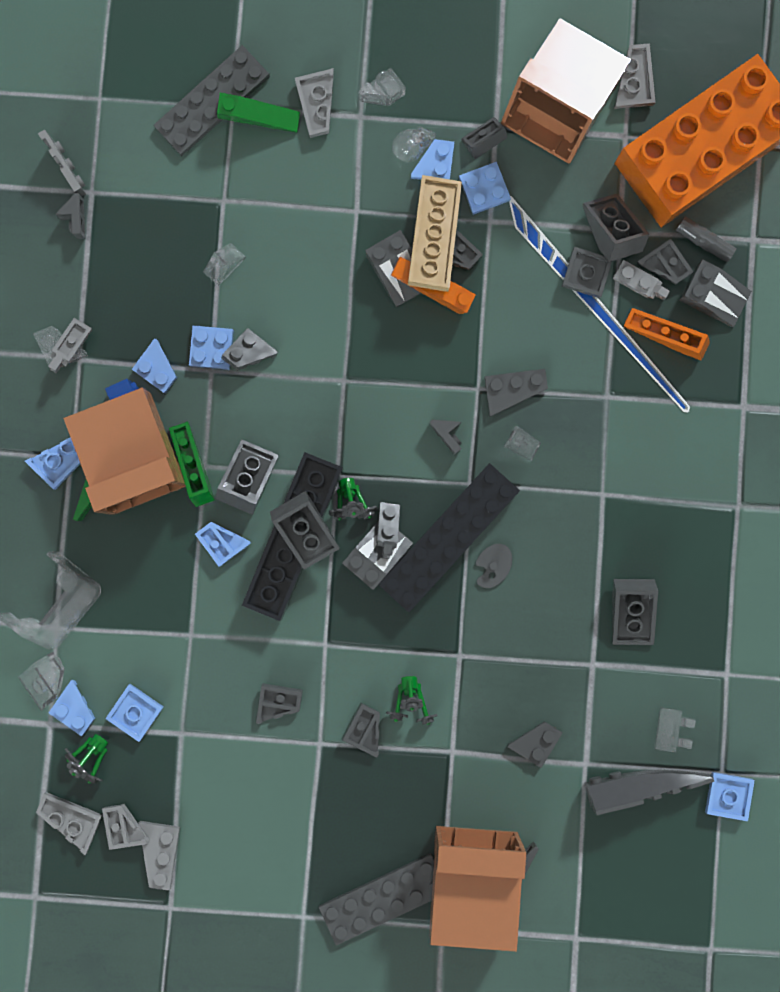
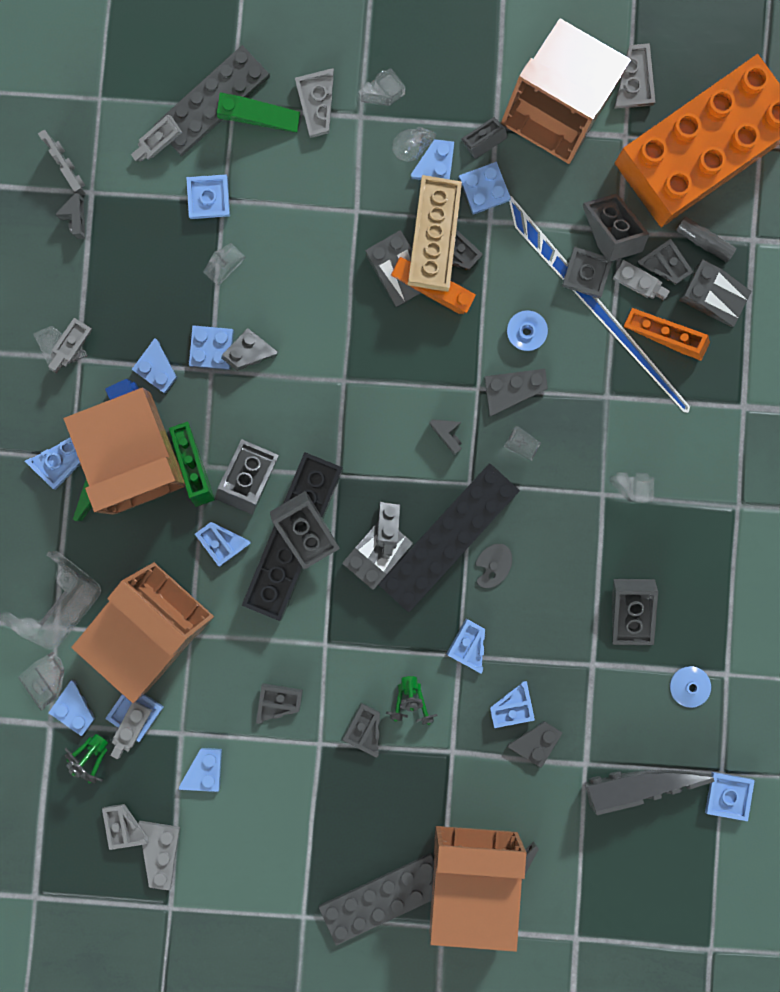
(72, 820): light grey wing -> none
(130, 728): none -> light grey hinge
(141, 631): none -> nougat piece
(156, 139): none -> light grey hinge
(204, 771): none -> light blue wing
(208, 196): none -> light blue plate
(353, 509): plant -> none
(469, 645): none -> light blue wing
(513, 708): none -> light blue wing
(531, 321): none -> light blue dish
(635, 489): none -> clear slope
(668, 730): clear plate -> none
(680, 686): none -> light blue dish

